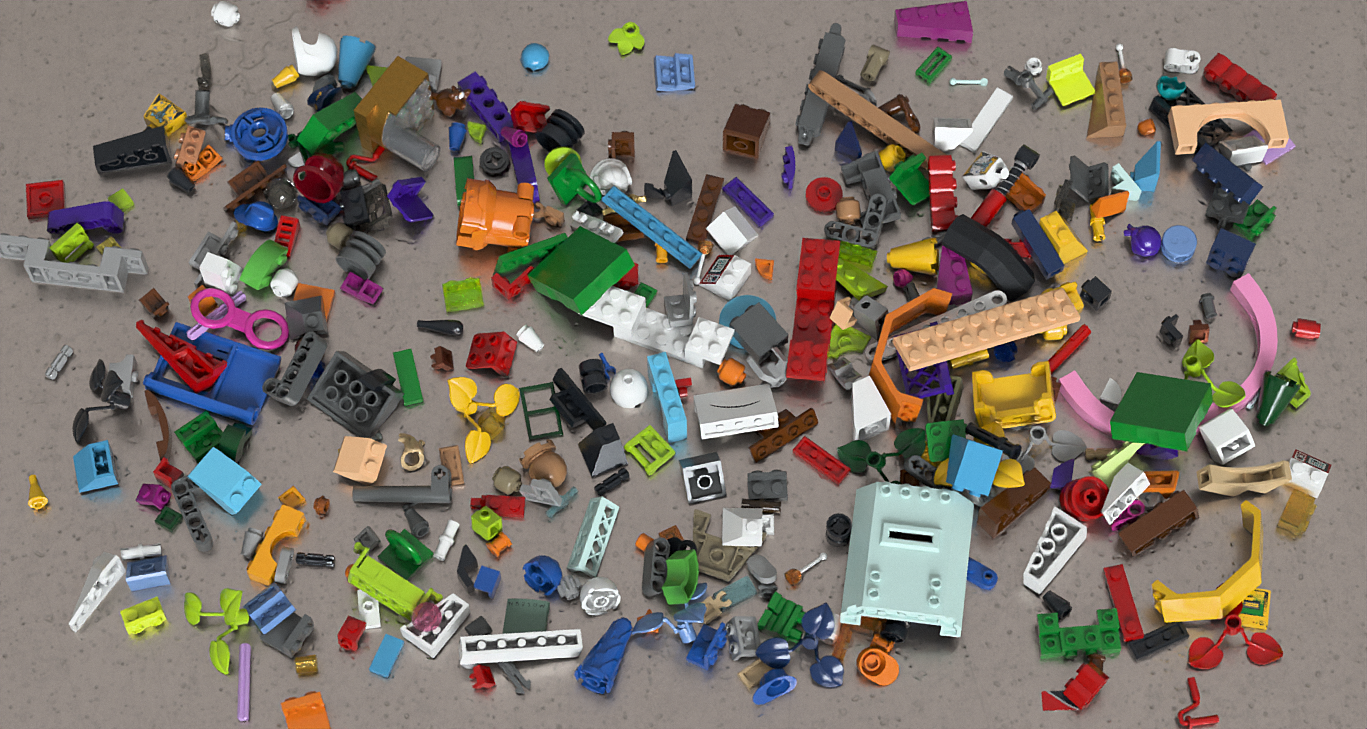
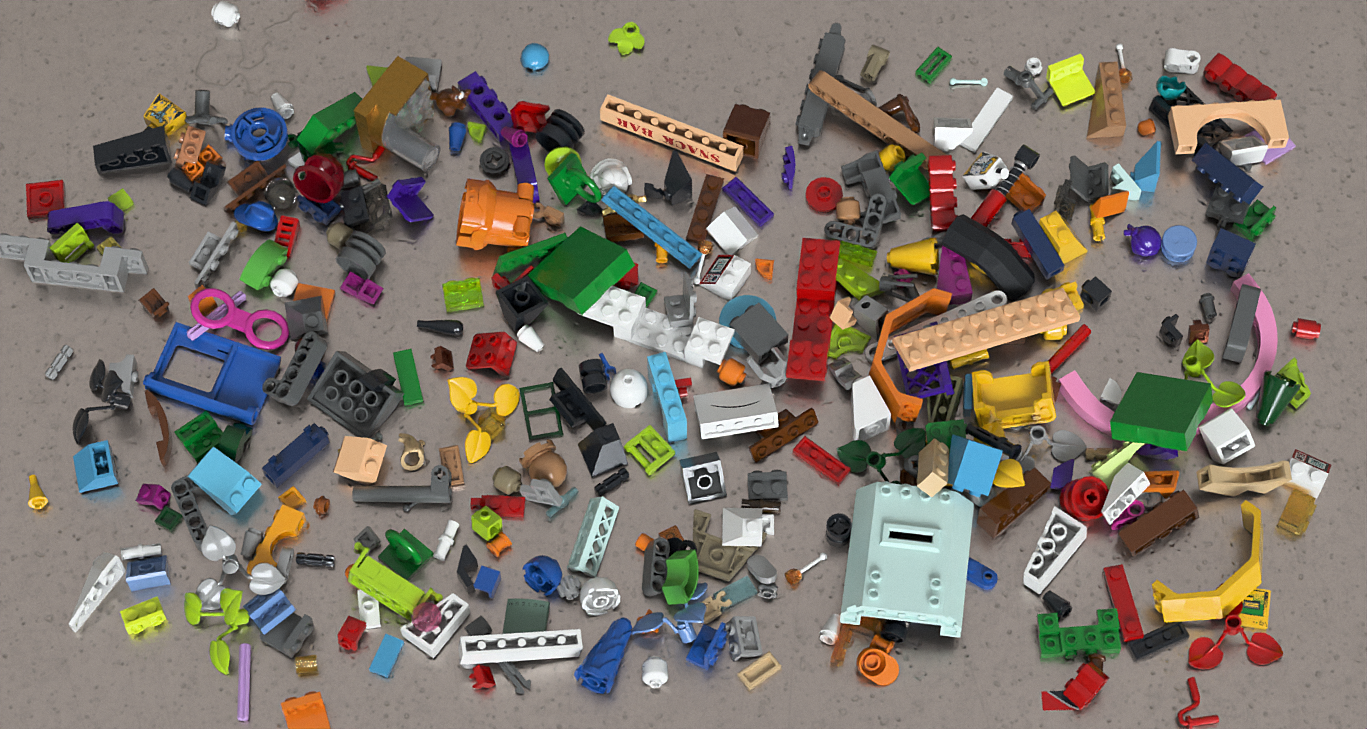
(166, 473): red panel -> none
(192, 365): red wedge -> none
(205, 69): clear smoke arm -> none
(206, 187): none -> black slope
(219, 545): none -> light grey plant
(220, 273): white wedge -> none
(285, 76): yellow cone -> none
(296, 454): none -> dark blue brick
(315, 58): white piece -> none
(324, 93): dark blue piece -> none
(353, 60): dark azure cone -> none
(417, 523): dark grey cone -> none
(463, 169): green beam -> none
(521, 302): none -> black slope
(596, 226): white plate -> none
(621, 145): reddish brown bracket -> none
(654, 671): none -> white head
(671, 132): none -> light nougat brick
(674, 72): medium blue slope -> none
(772, 685): blue piece -> none
(781, 619): green hips -> none
(818, 625): dark blue plant -> none
(847, 143): clear blue slope -> none
(890, 283): none -> dark grey plant
(933, 467): none -> tan brick
(935, 21): magenta wedge -> none
(967, 395): none -> dark azure tile
(1006, 351): clear blue gear -> none
(1242, 323): none -> dark grey beam

